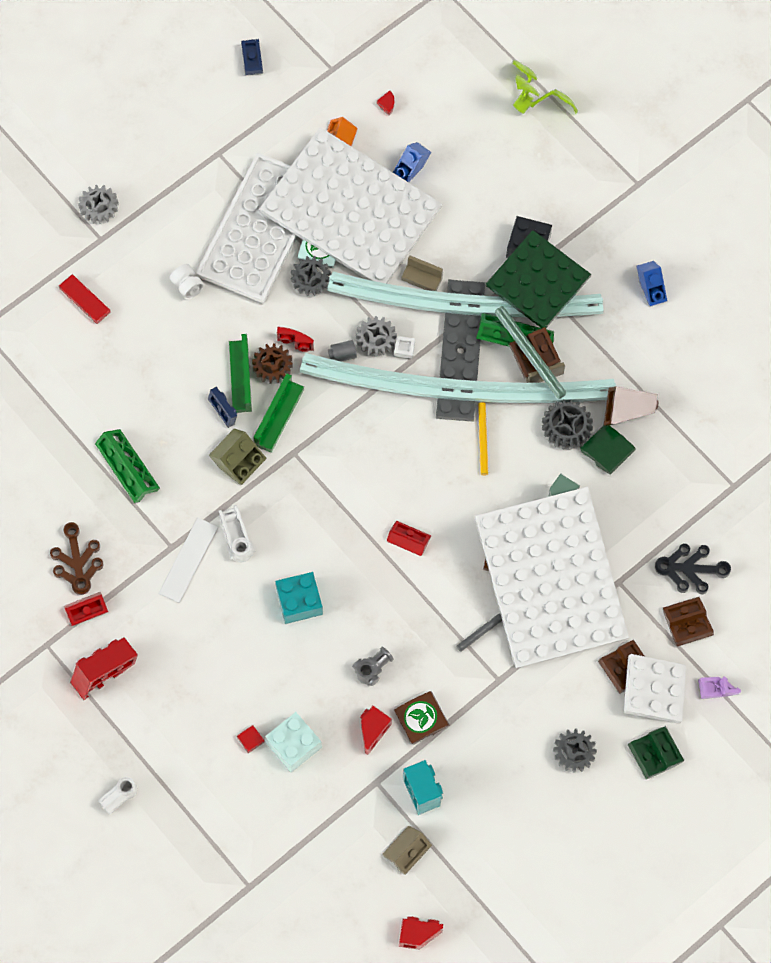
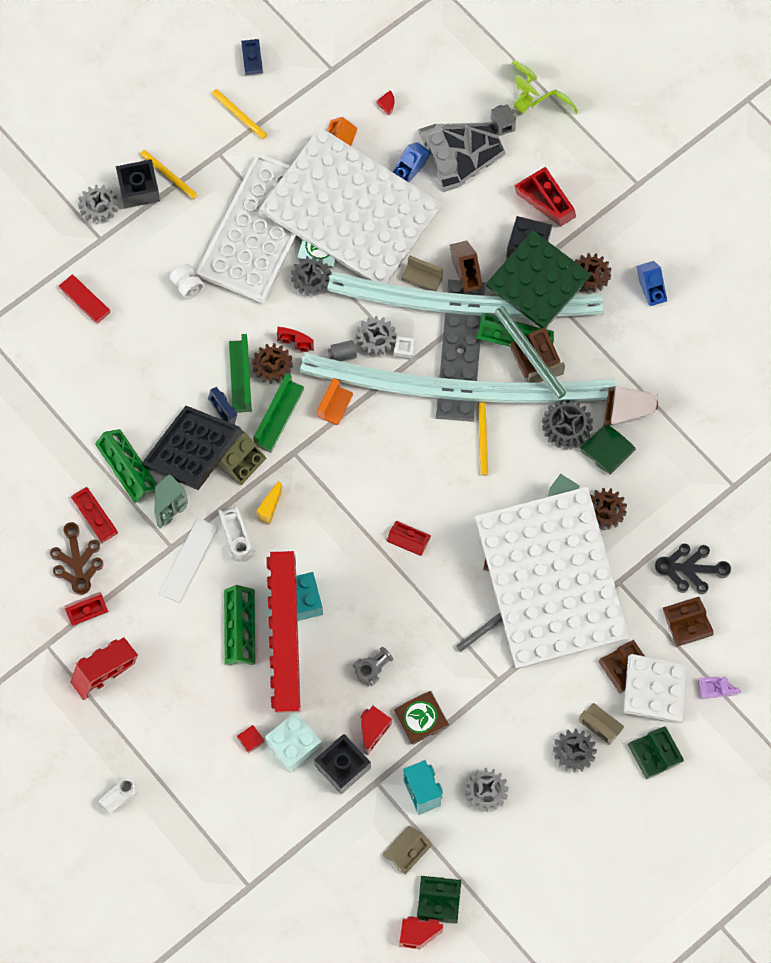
(94, 514): none -> red tile
(138, 183): none -> black brick
(169, 500): none -> sand green slope
(171, 176): none -> yellow bar
(192, 447): none -> black plate
(235, 624): none -> green fence
(244, 118): none -> yellow bar
(267, 508): none -> yellow slope
(285, 632): none -> red brick
(334, 403): none -> orange panel
(342, 764): none -> black brick
(439, 899): none -> dark green slope
(461, 150): none -> wedge
(466, 265): none -> reddish brown slope
(493, 795): none -> light grey gear
(503, 119): none -> flat silver brick
(546, 196): none -> red wedge
(595, 267): none -> reddish brown gear
(601, 723): none -> dark tan panel
(611, 501): none -> reddish brown gear

